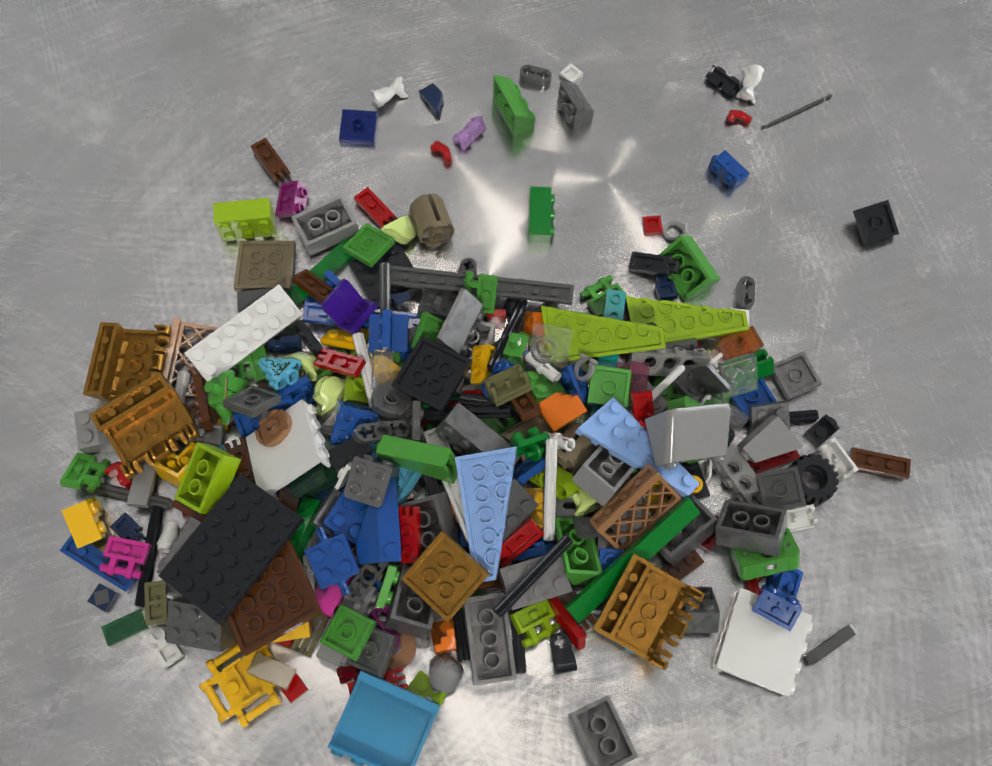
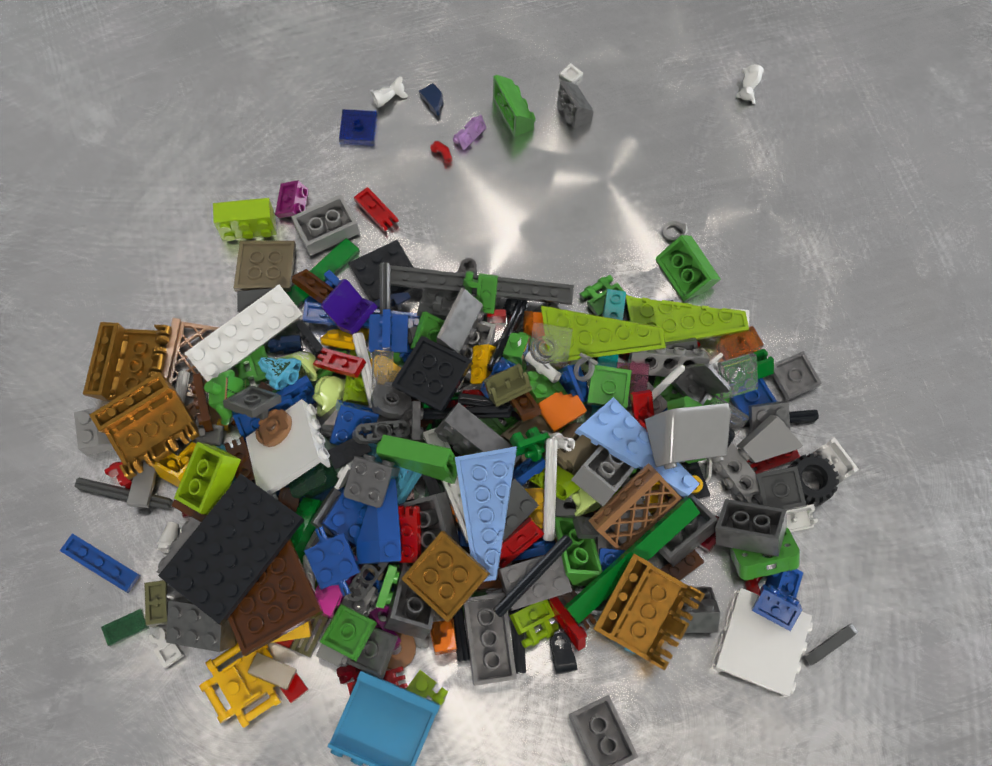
(79, 472): bright green plate -> none
(84, 522): yellow brick -> none
(102, 597): dark blue tile -> none
(127, 527): dark blue plate -> none
(128, 551): dark pink plate -> none
(151, 538): black axle -> none
(270, 159): reddish brown hinge -> none
(368, 245): bright green plate -> none
(401, 229): yellowish green hat -> none
(431, 219): dark tan cylinder -> none
(444, 673): light grey hair -> none
(535, 75): dark grey beam -> none
(541, 215): green brick -> none
(652, 225): red tile -> none
(653, 264): black hinge -> none
(665, 289): dark blue plate -> none
(728, 168): blue bracket -> none
(729, 83): black hinge -> none
(742, 116): red arm -> none
(749, 294): dark grey beam -> none
(796, 111): dark grey piece -> none
(822, 430): black bracket -> none
(876, 222): black hinge -> none
(881, 463): reddish brown plate -> none

